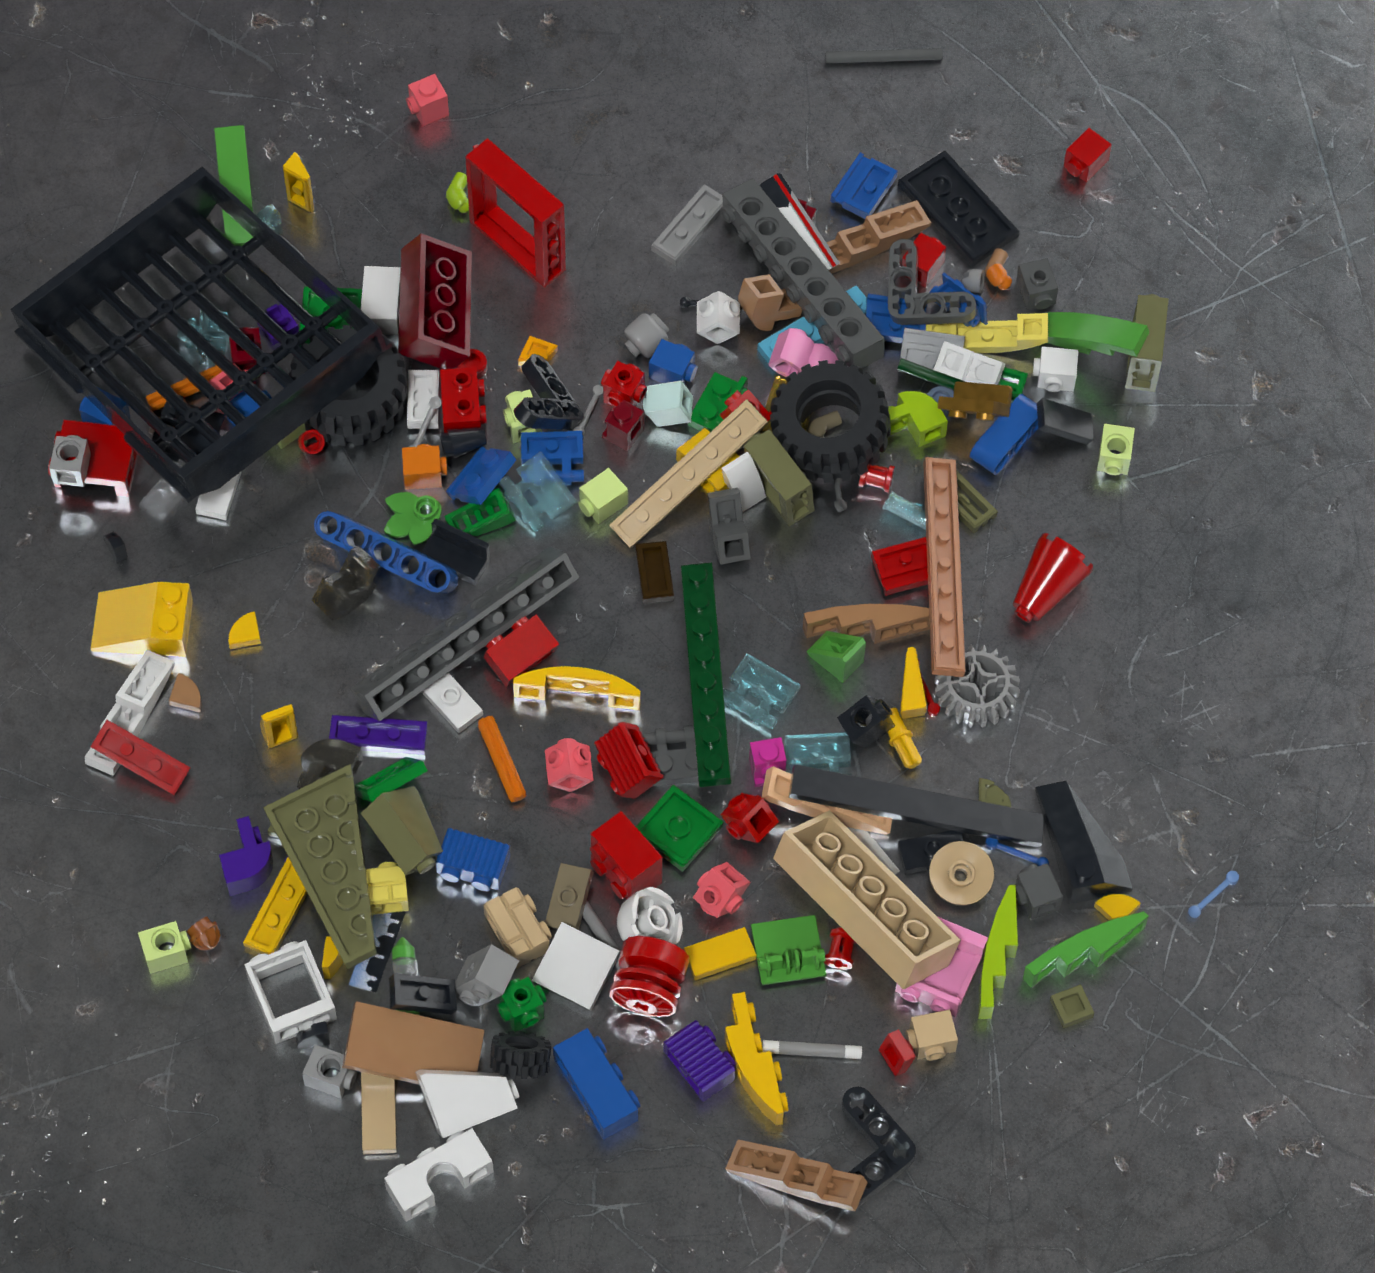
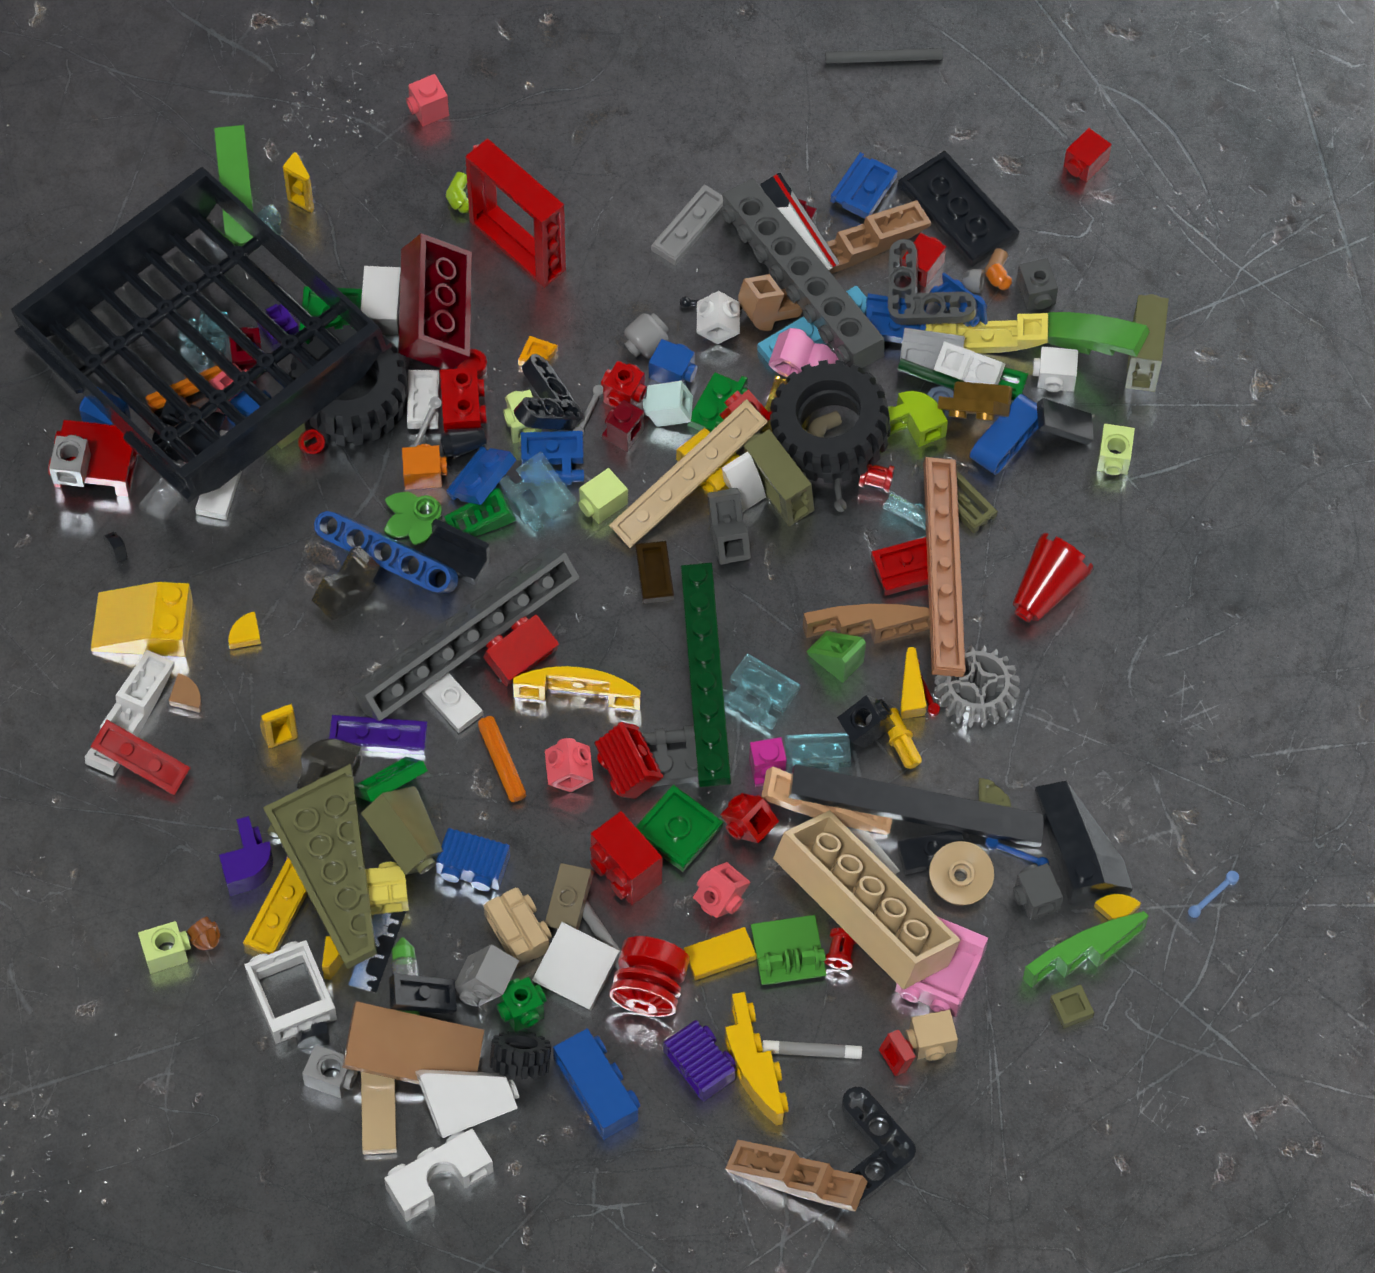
(649, 915): white cylinder -> none
(1000, 945): lime slope -> none

